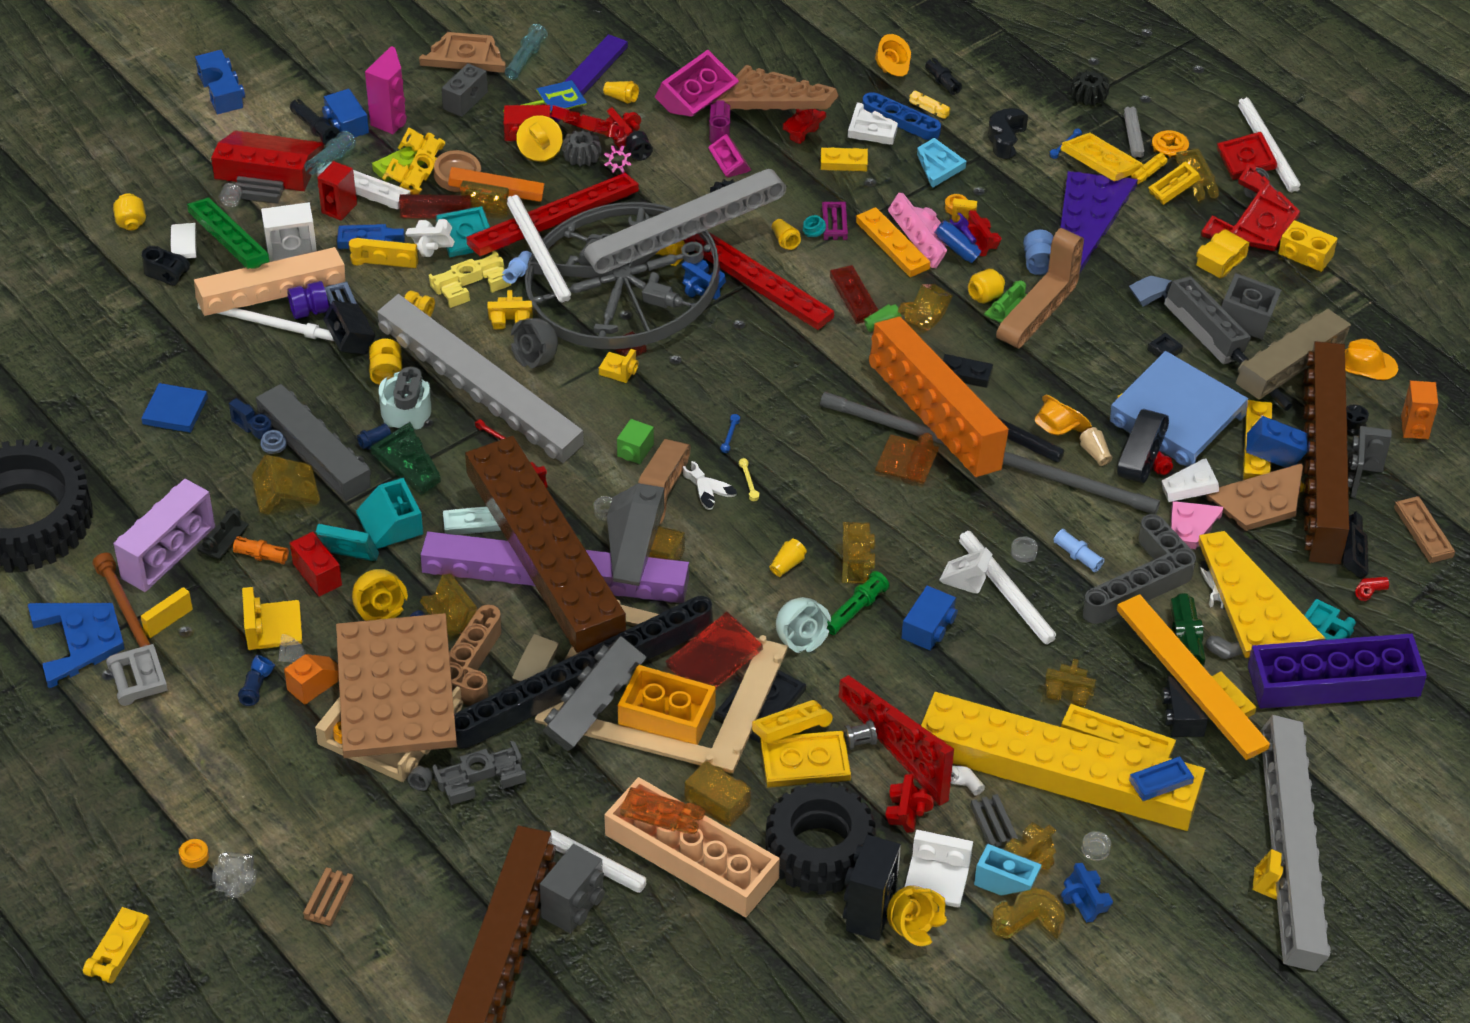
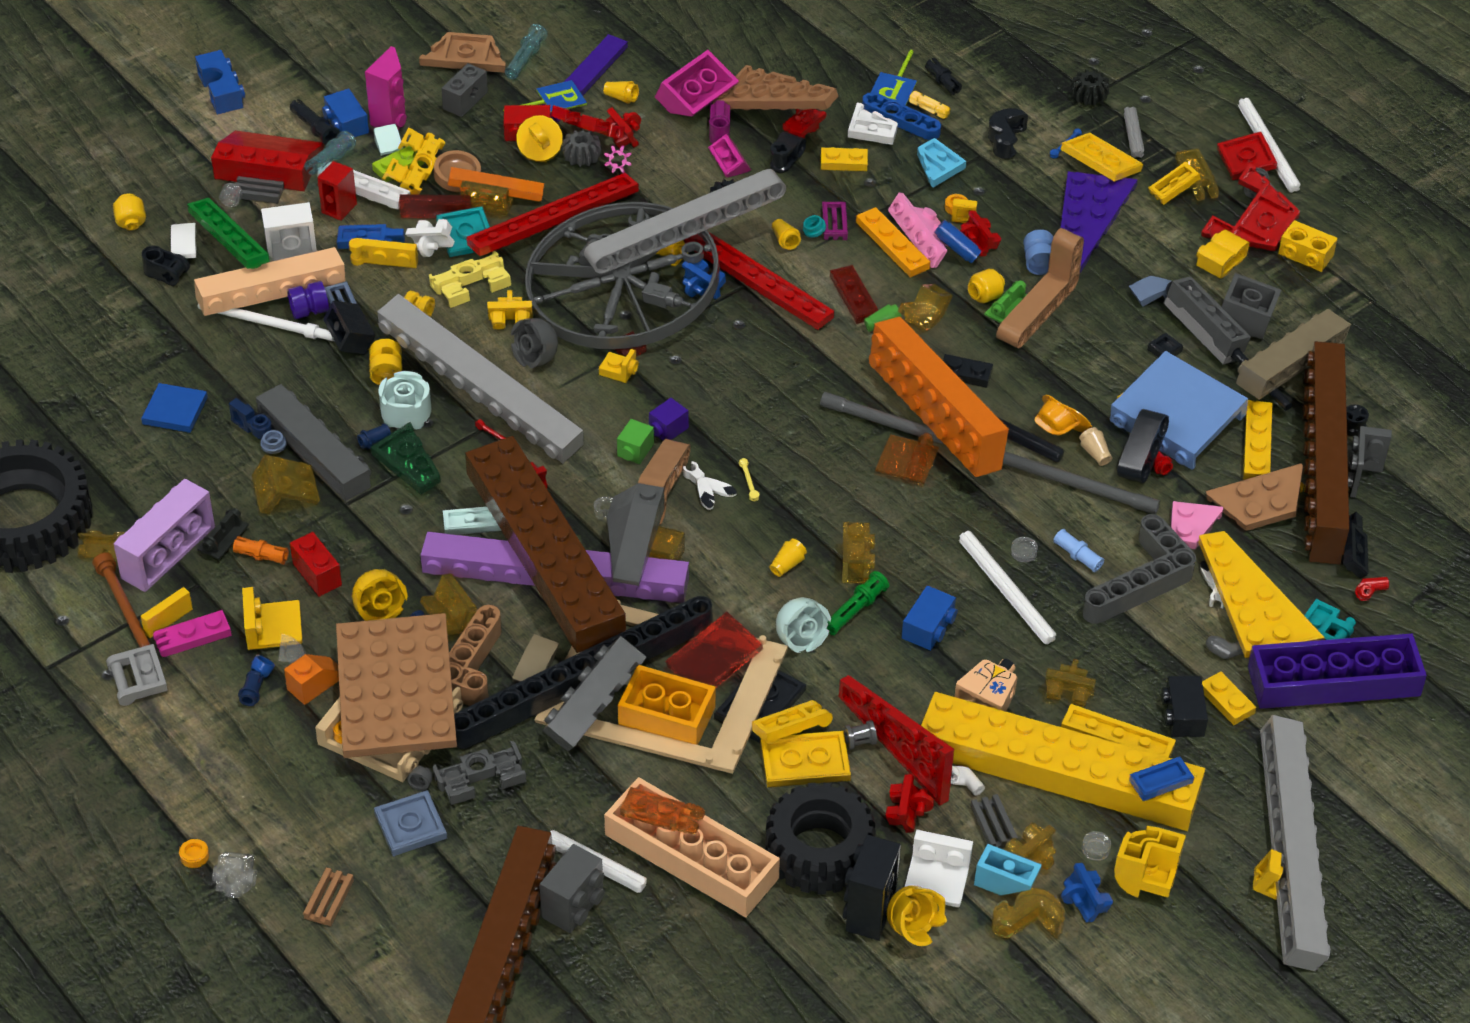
(89, 631): blue wing -> none
(96, 542): none -> clear yellow hinge
(116, 945): yellow plate -> none
(192, 633): none -> dark pink hinge
(347, 542): teal plate -> none
(387, 139): none -> light aqua slope
(390, 514): teal slope -> none
(410, 823): none -> sand blue tile
(412, 388): dark grey beam -> none
(517, 267): light blue pin -> none
(538, 248): white axle -> none
(639, 145): black wheel -> none
(669, 419): none -> dark purple brick
(718, 793): clear yellow brick -> none
(734, 419): blue hinge -> none
(786, 151): none -> black piece
(893, 55): light orange piece -> none
(895, 86): none -> blue piece
(962, 225): dark purple hand -> none
(967, 571): white slope -> none
(989, 684): none -> light nougat torso
(1149, 168): yellow axle -> none
(1149, 861): none -> yellow brick
(1167, 138): light orange gear -> none
(1187, 625): dark green piece -> none
(1191, 482): white wing -> none
(1193, 677): light orange tile -> none
(1276, 442): blue brick -> none
(1366, 359): light orange piece -> none
(1419, 409): orange brick -> none
(1424, 529): medium nougat tile -> none

